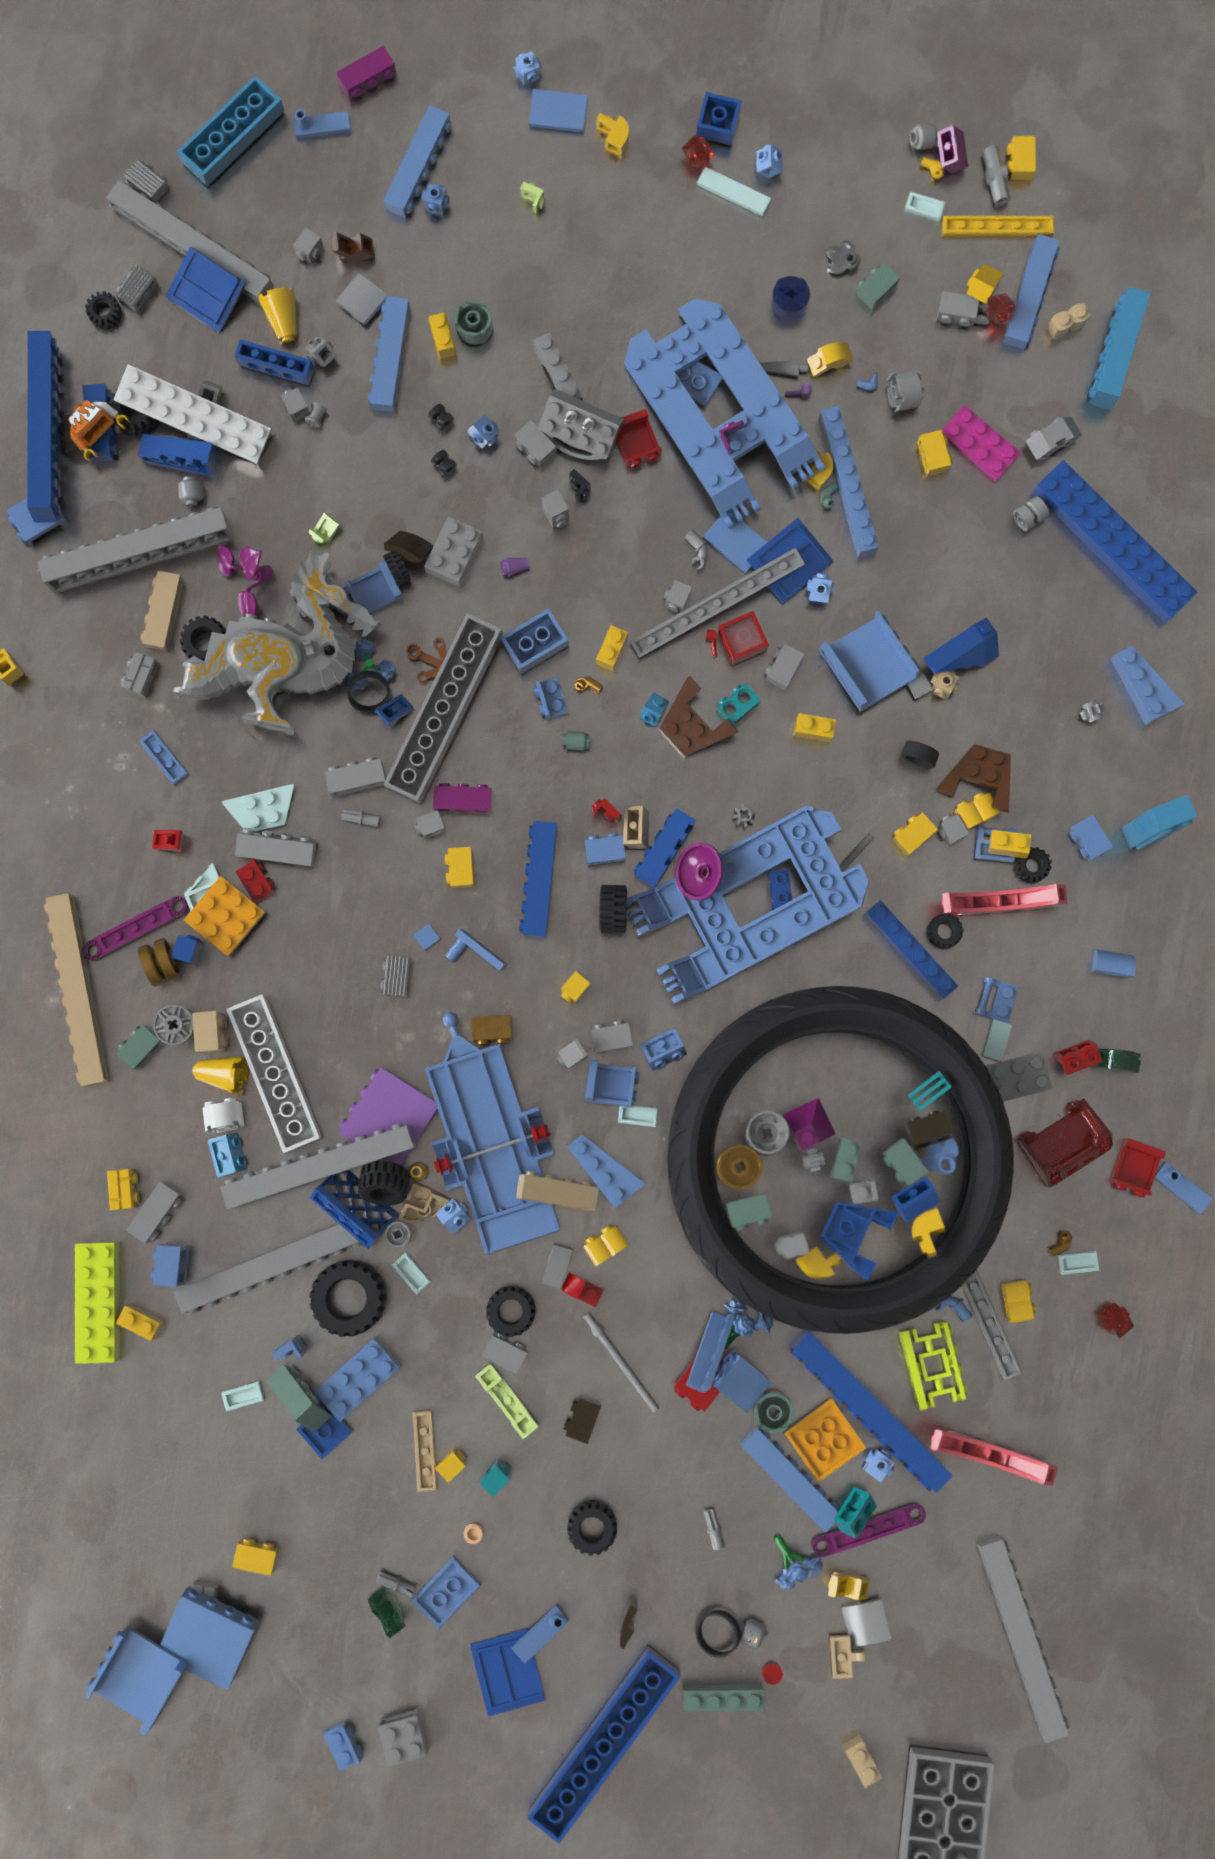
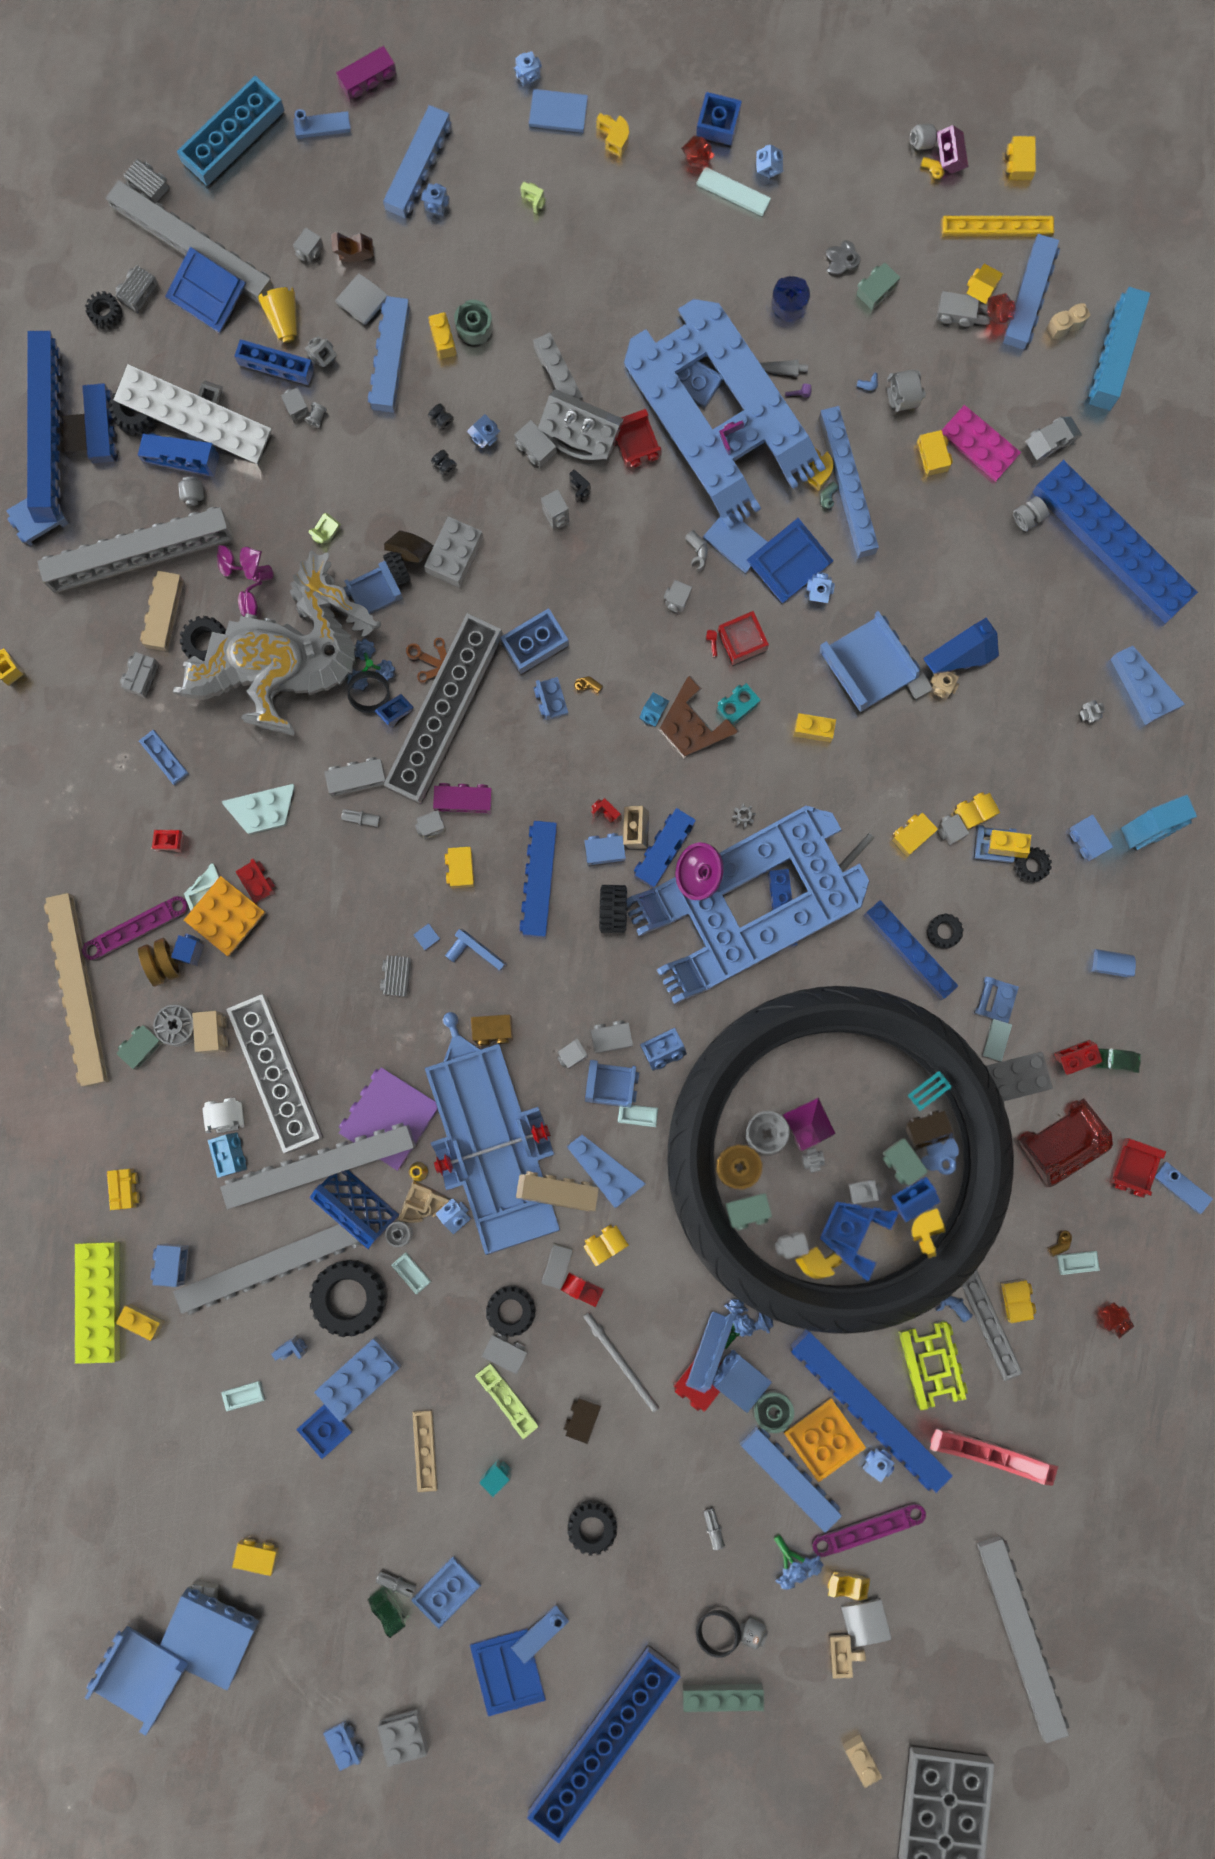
(90, 422): torso -> none
(155, 1212): light grey brick -> none
(223, 1073): yellow cone -> none
(275, 847): light grey brick -> none
(298, 1398): sand green wedge -> none
(383, 1183): black tyre -> none
(451, 1465): yellow brick -> none
(473, 1533): light nougat tile -> none
(513, 565): medium lavender cone -> none
(575, 988): yellow brick -> none
(576, 740): sand green brick -> none
(612, 648): yellow brick -> none
(627, 1625): dark brown slope -> none
(717, 602): light grey plate -> none
(772, 1673): red tile -> none
(784, 667): light grey brick -> none
(830, 356): yellow brick -> none
(845, 1159): sand green brick -> none
(855, 1512): teal brick -> none
(920, 754): black tyre -> none
(925, 206): light aqua tile -> none
(985, 768): reddish brown wing -> none
(996, 174): light grey piece -> none
(1004, 901): coral arch -> none

